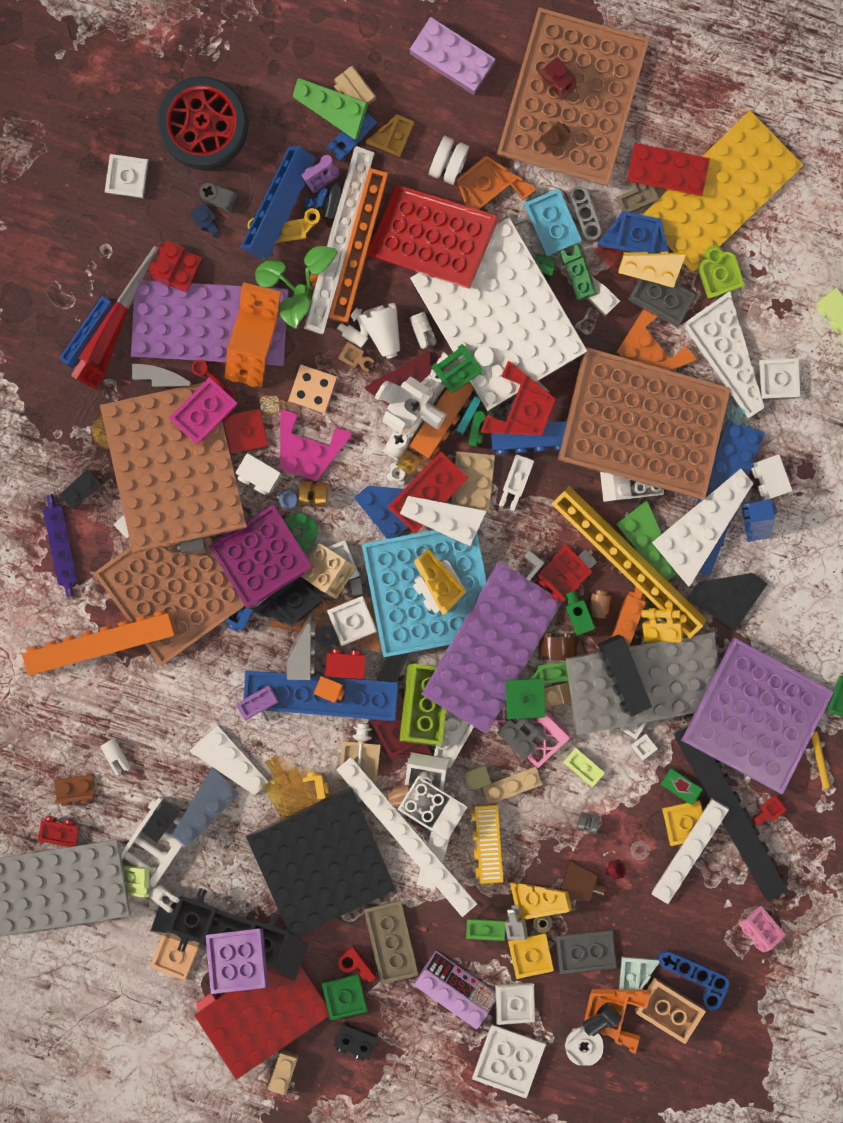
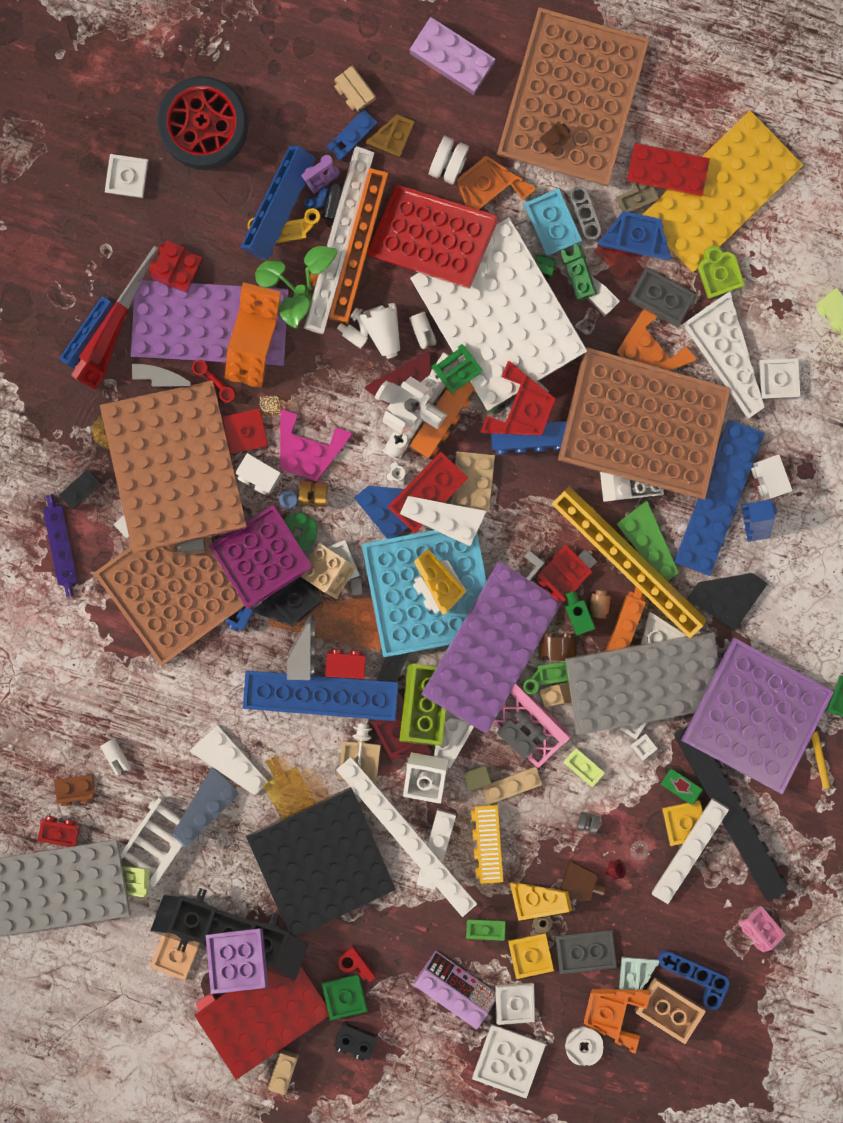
(99, 643): orange brick -> none
(161, 821): black plate -> none
(163, 897): white hinge -> none
(203, 218): dark blue plate -> none
(203, 411): dark pink plate -> none
(221, 197): dark grey piece -> none
(257, 702): medium lavender plate -> none
(312, 388): light nougat tile -> none
(321, 785): yellow bracket -> none
(322, 640): dark blue plate -> none
(329, 689): orange brick -> none
(336, 107): bright green wing -> none
(352, 355): medium nougat plate -> none
(352, 620): white plate -> none
(391, 942): dark tan plate -> none
(398, 794): medium nougat brick -> none
(408, 463): clear yellow slope -> none
(432, 808): white slope -> none
(468, 415): teal tile -> none
(476, 435): green plate -> none
(484, 356): white tile -> none
(515, 926): light grey plate -> none
(516, 479): white hinge -> none
(525, 698): green plate -> none
(558, 77): dark red torso -> none
(605, 1017): black piece -> none
(624, 675): black brick -> none
(656, 268): yellow wing -> none
(662, 630): yellow plate -> none
(696, 533): white wing -> none
(739, 414): clear light blue plate -> none
(770, 809): red plate -> none

